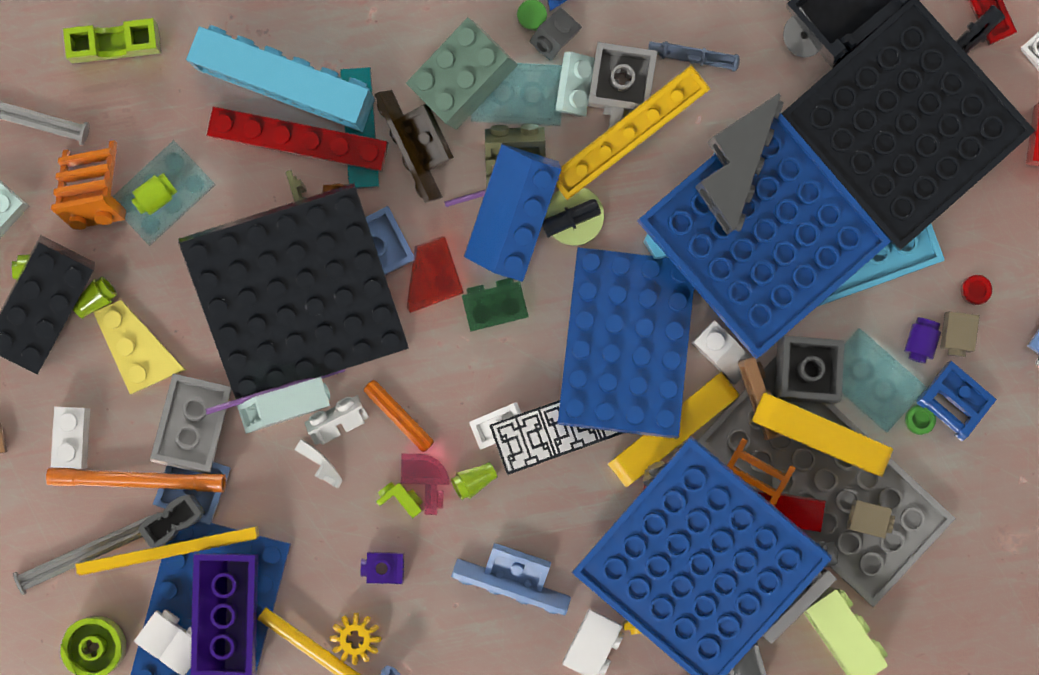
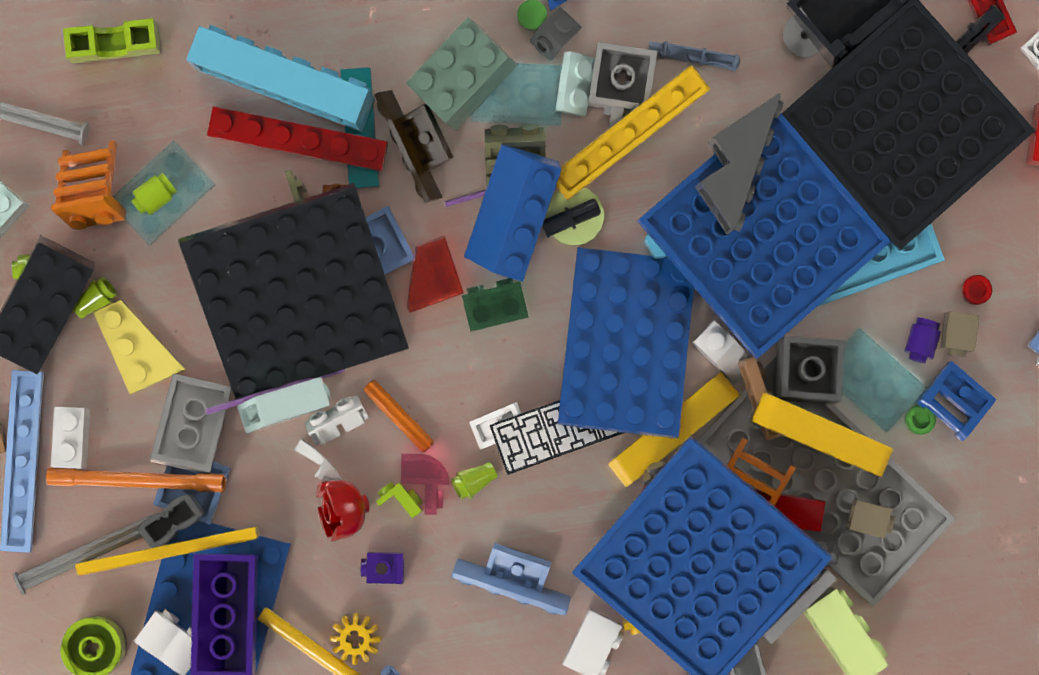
(21, 461): none -> light blue plate
(341, 508): none -> red cylinder

